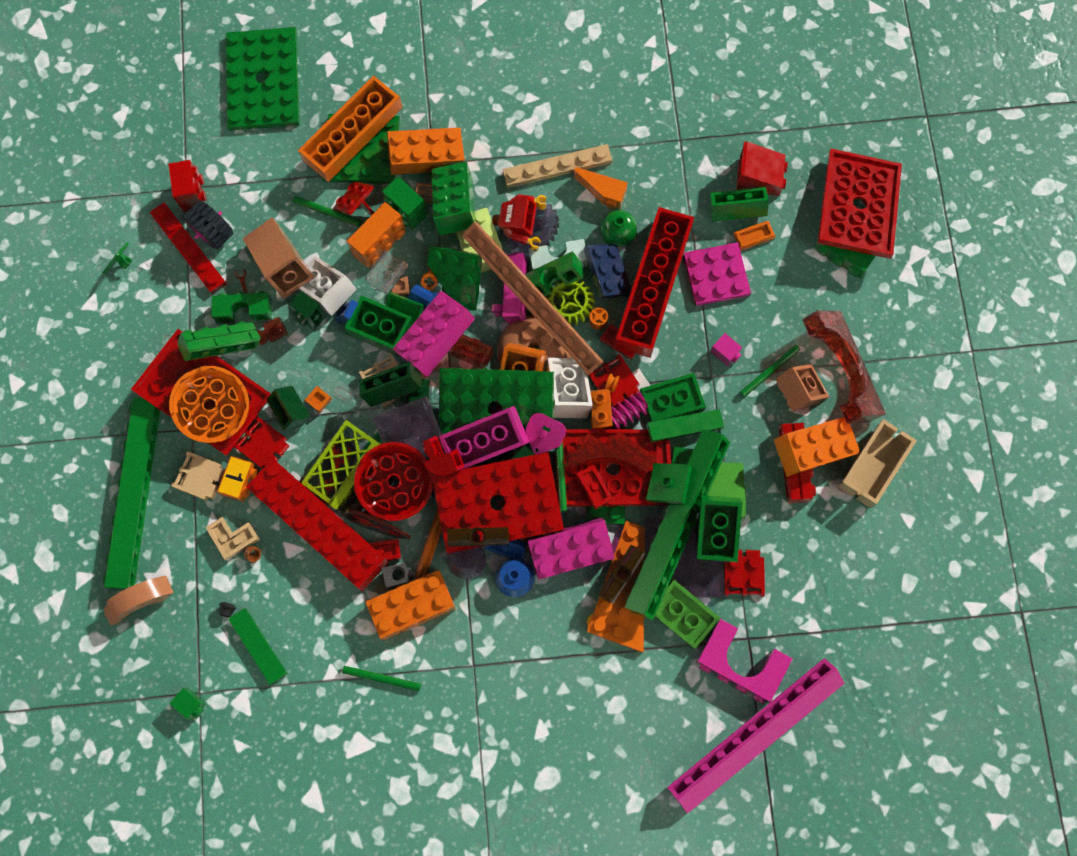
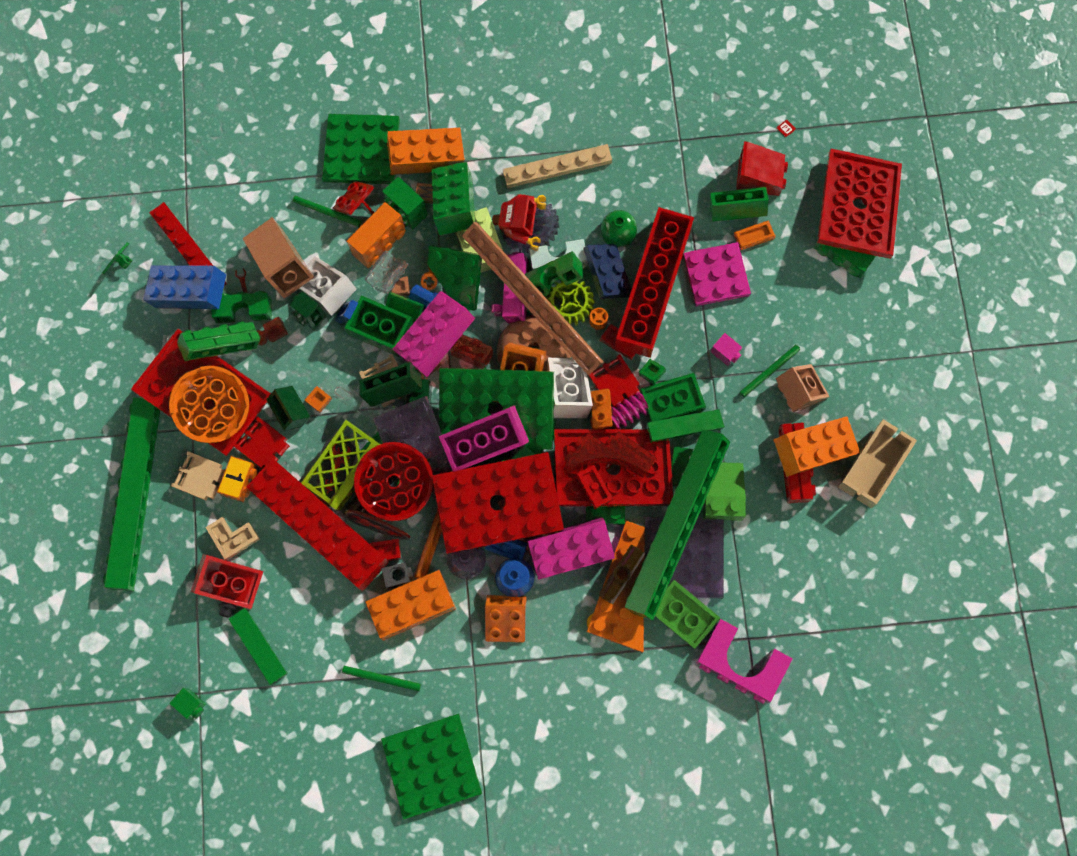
(136, 597): nougat arch -> none
(184, 287): none -> blue brick
(186, 184): red brick -> none
(208, 224): black wheel -> none
(226, 581): none -> red slope
(252, 556): dark orange hinge -> none
(267, 103): green plate -> none
(350, 128): orange brick -> none
(431, 766): none -> green plate
(441, 463): red brick -> none
(464, 536): dark brown piece -> none
(505, 618): none -> orange bracket
(541, 438): dark pink piece -> none
(561, 478): green bar -> none
(604, 188): orange slope -> none
(612, 382): orange bush -> none
(652, 371): none -> green plate
(669, 483): green plate -> none
(719, 528): green brick -> none
(745, 574): red plate -> none
(756, 735): dark pink brick -> none
(786, 128): none -> red sticker
(863, 399): clear red arch -> none

